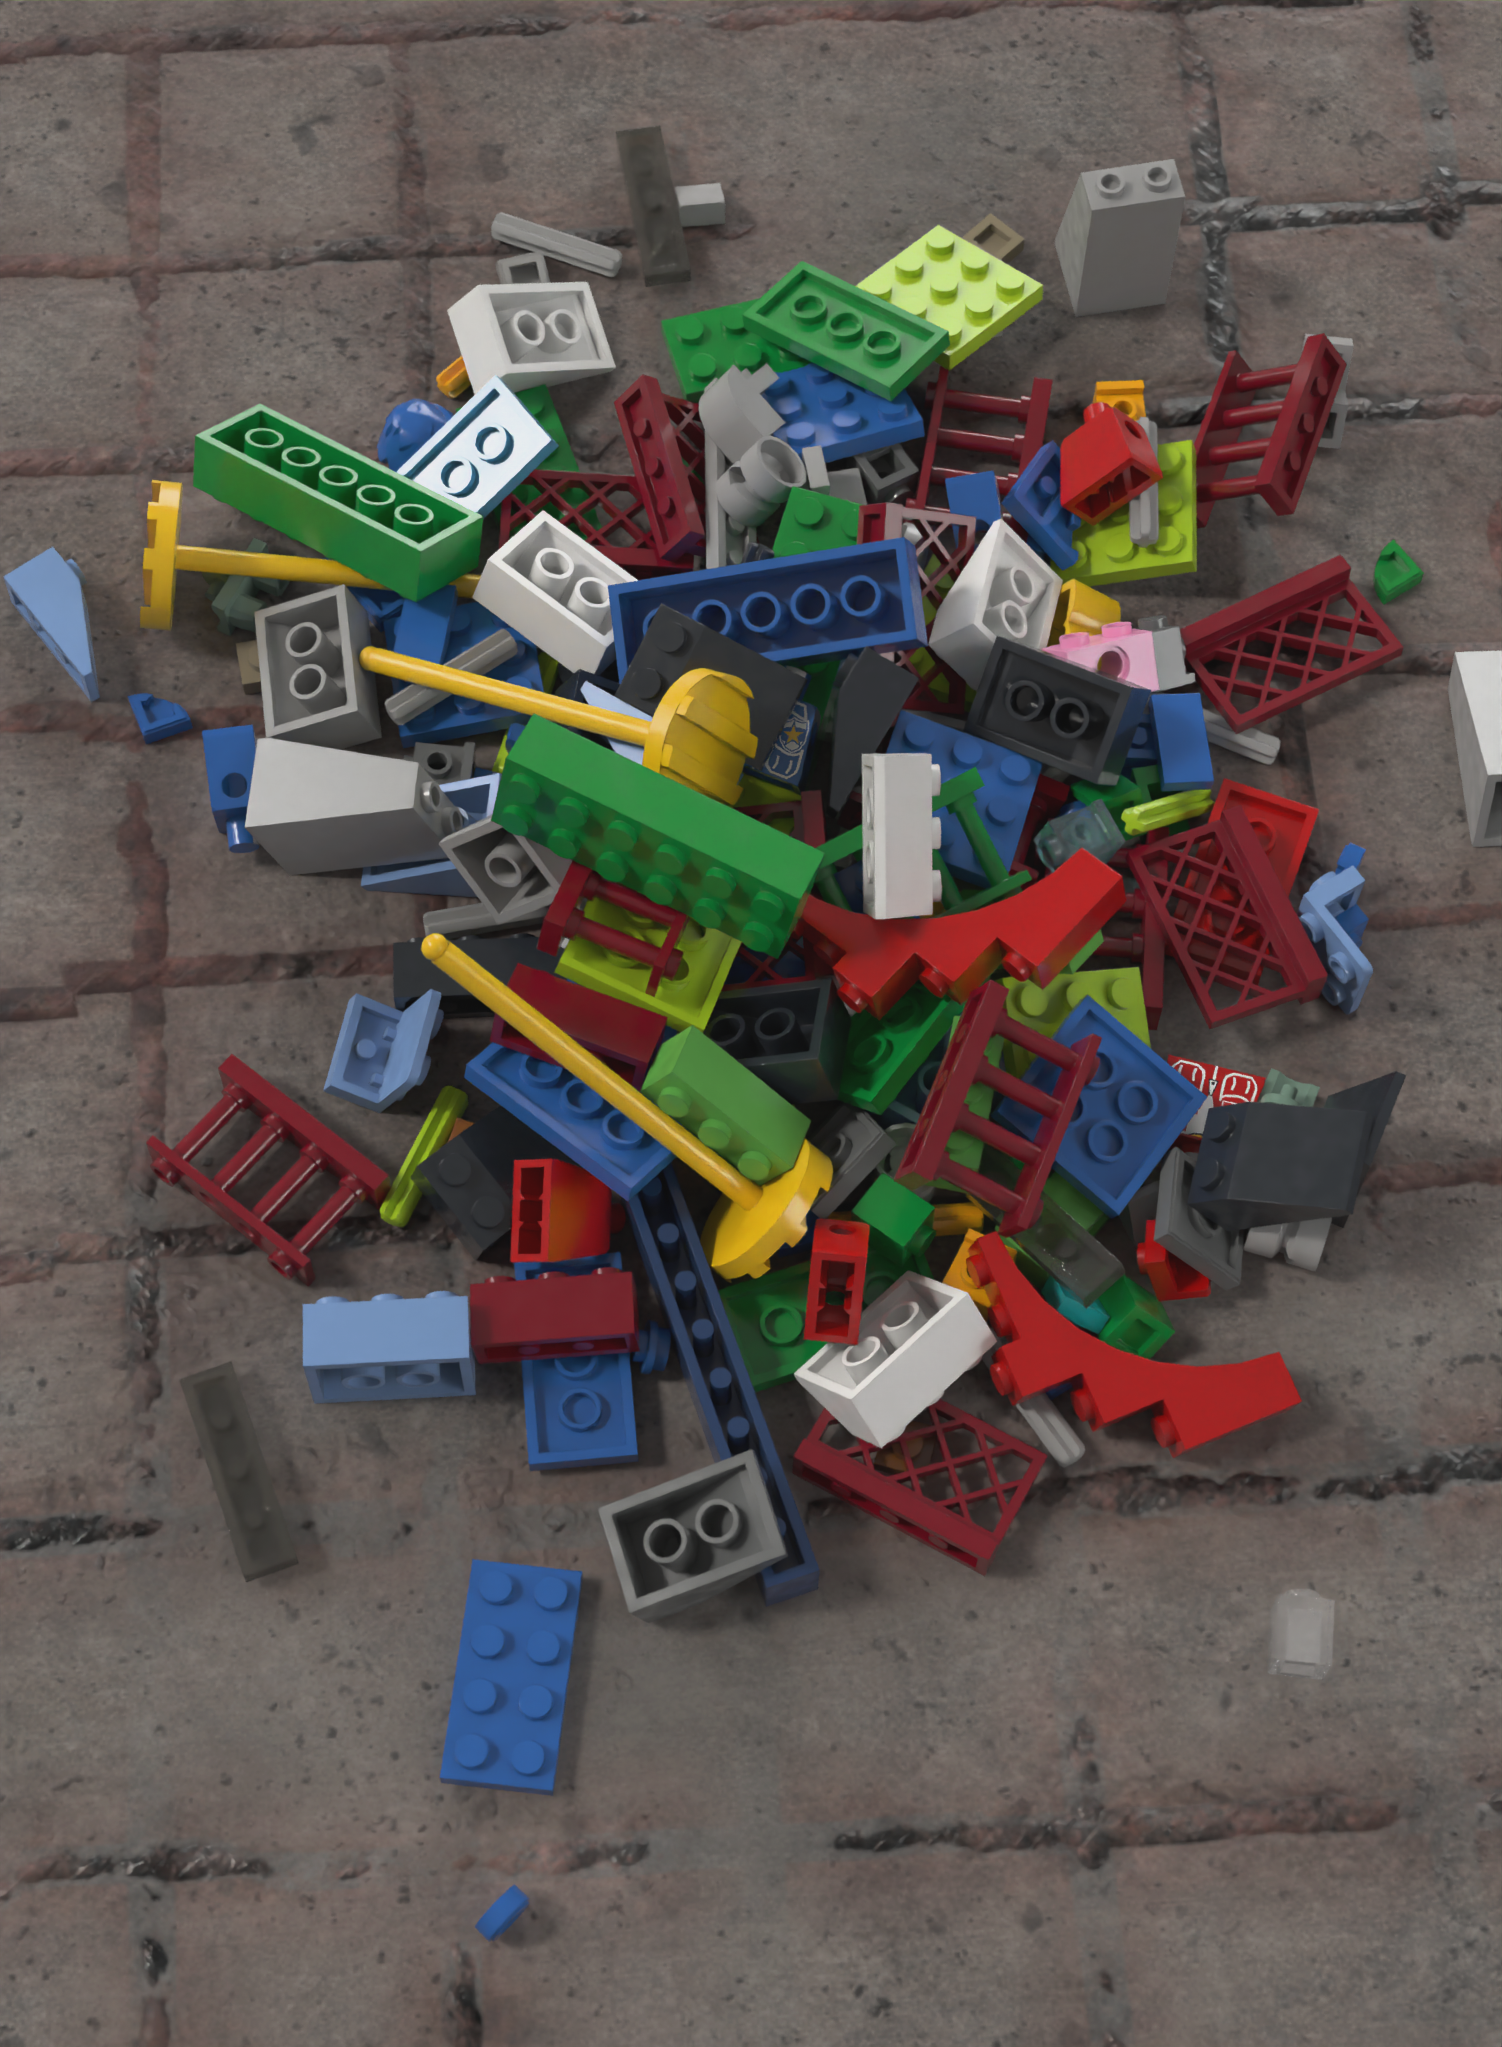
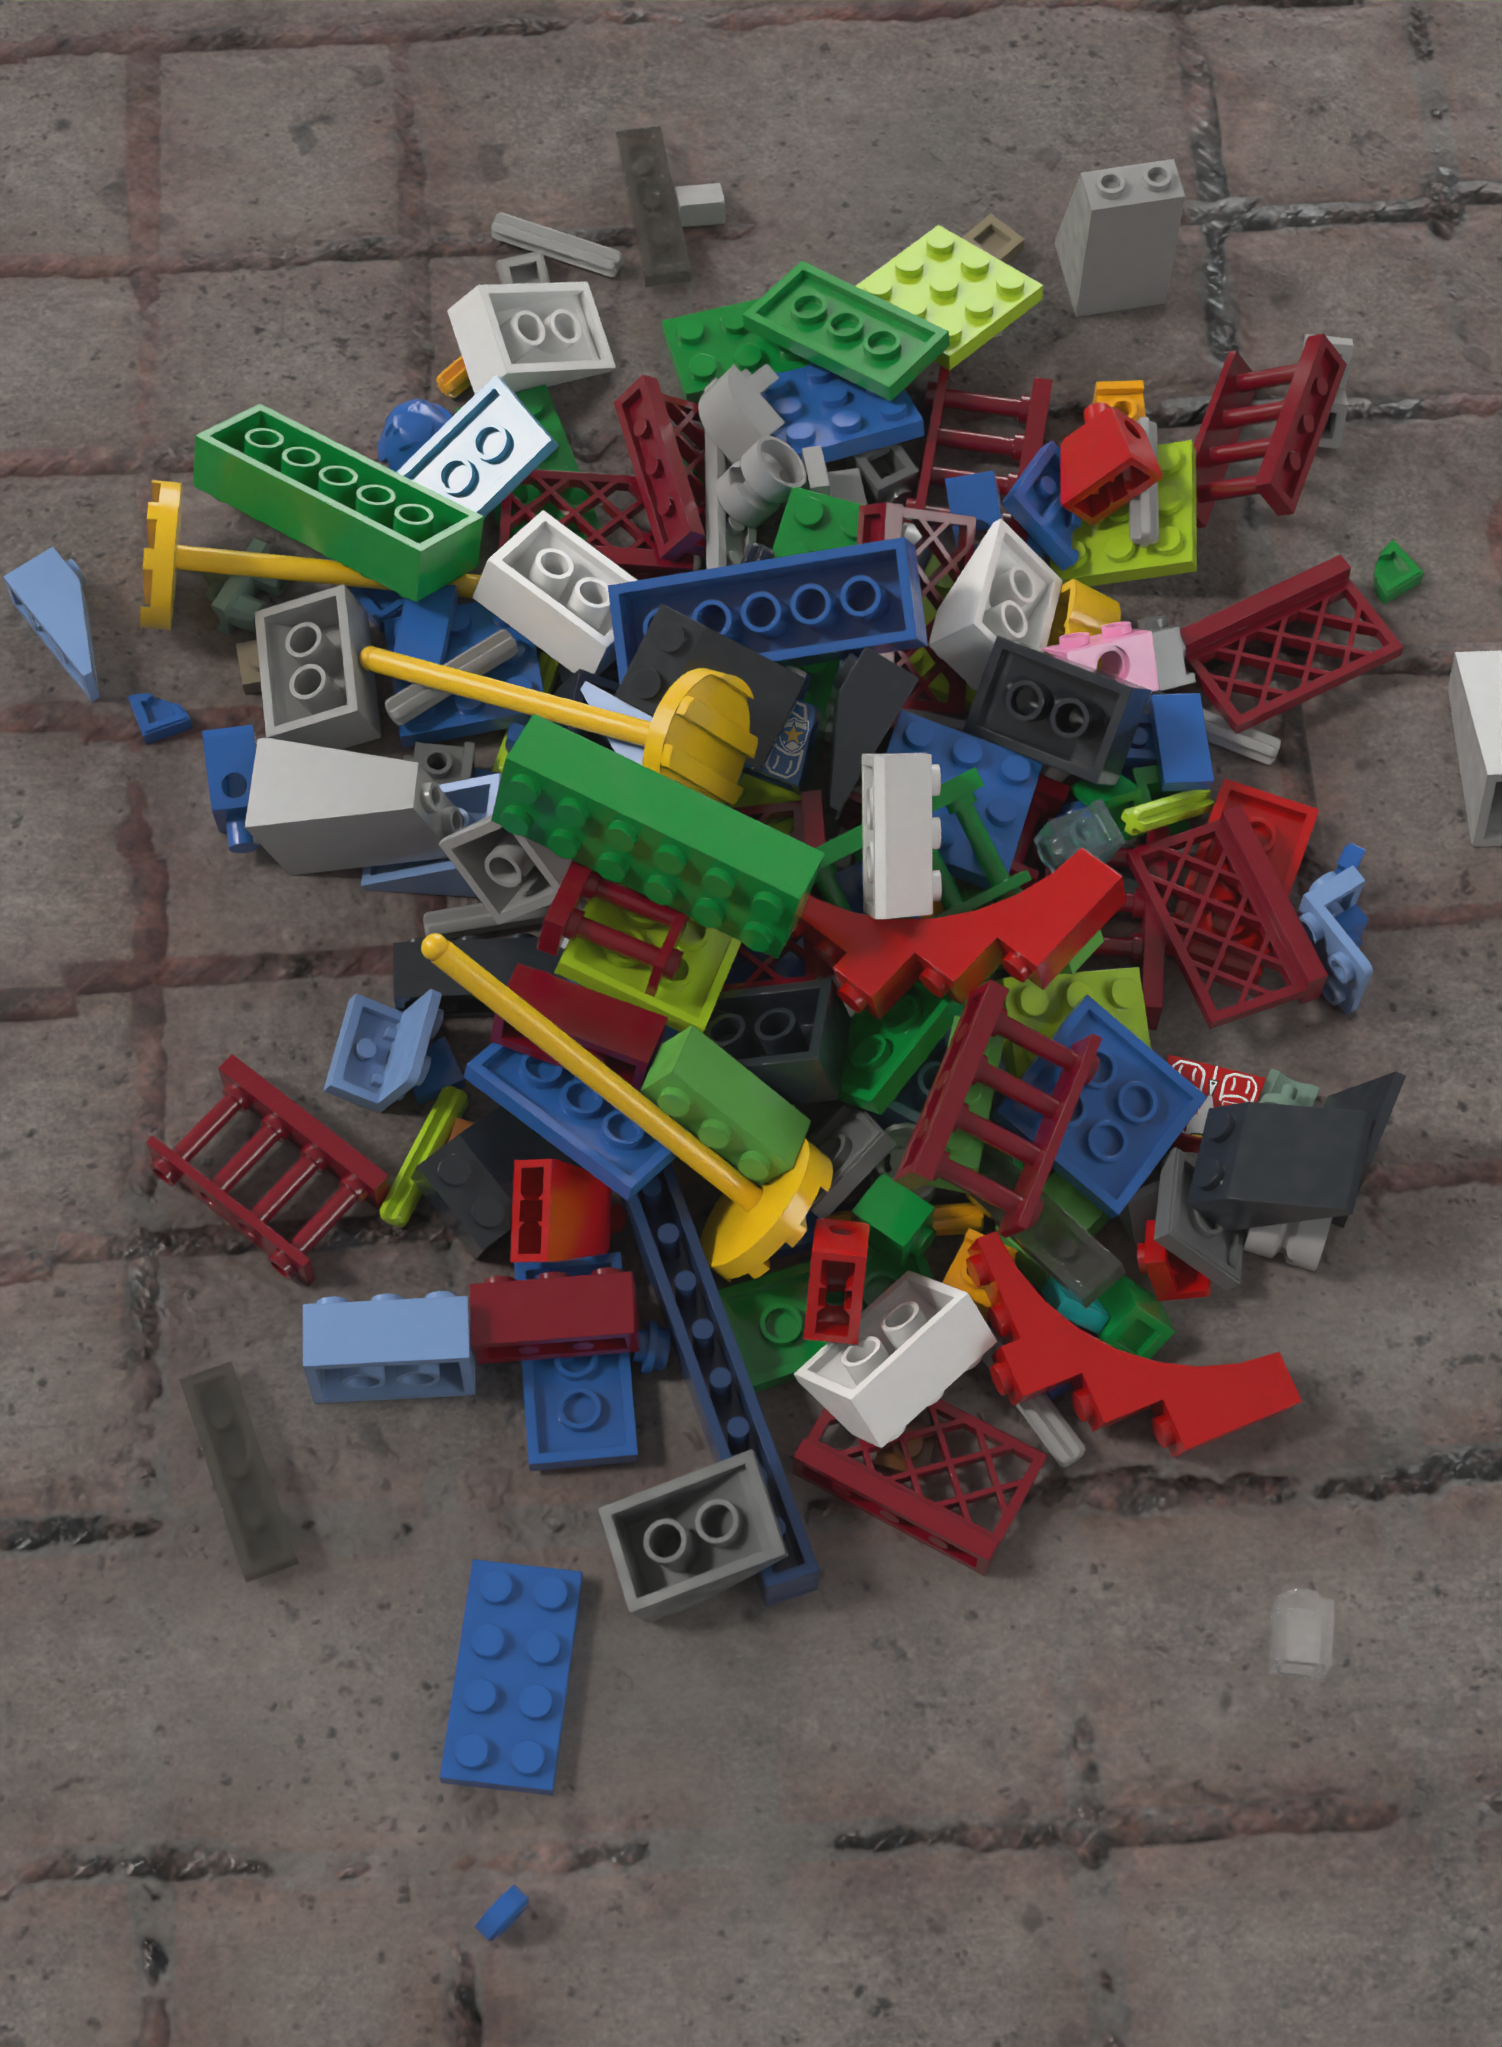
(442, 1072): none -> blue tile

